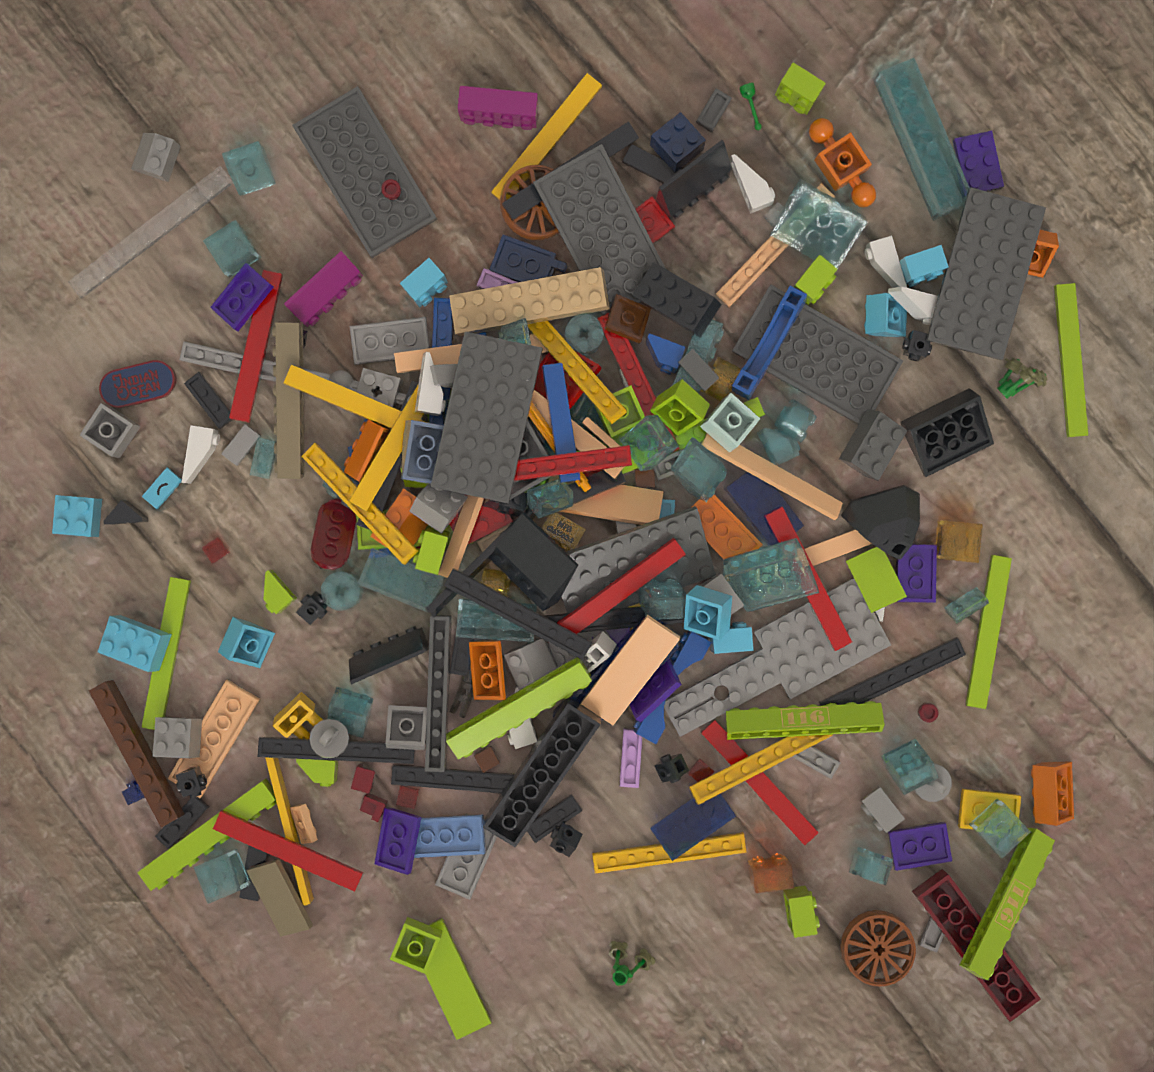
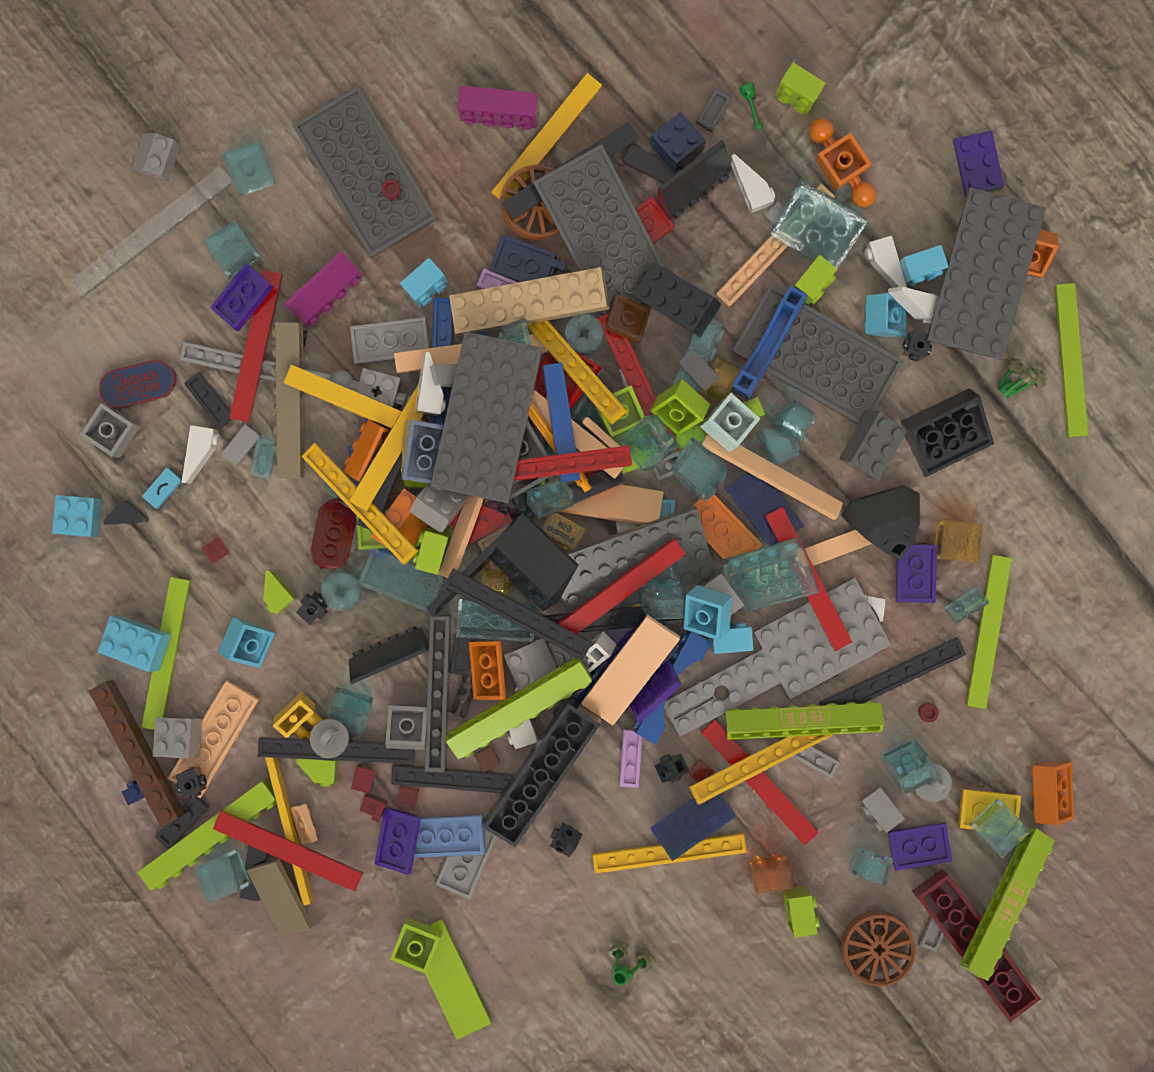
(554, 818): black tile -> none
(644, 479): reddish brown tile -> none
(665, 353): blue slope -> none
(876, 579): lime tile -> none
(922, 138): clear light blue brick -> none

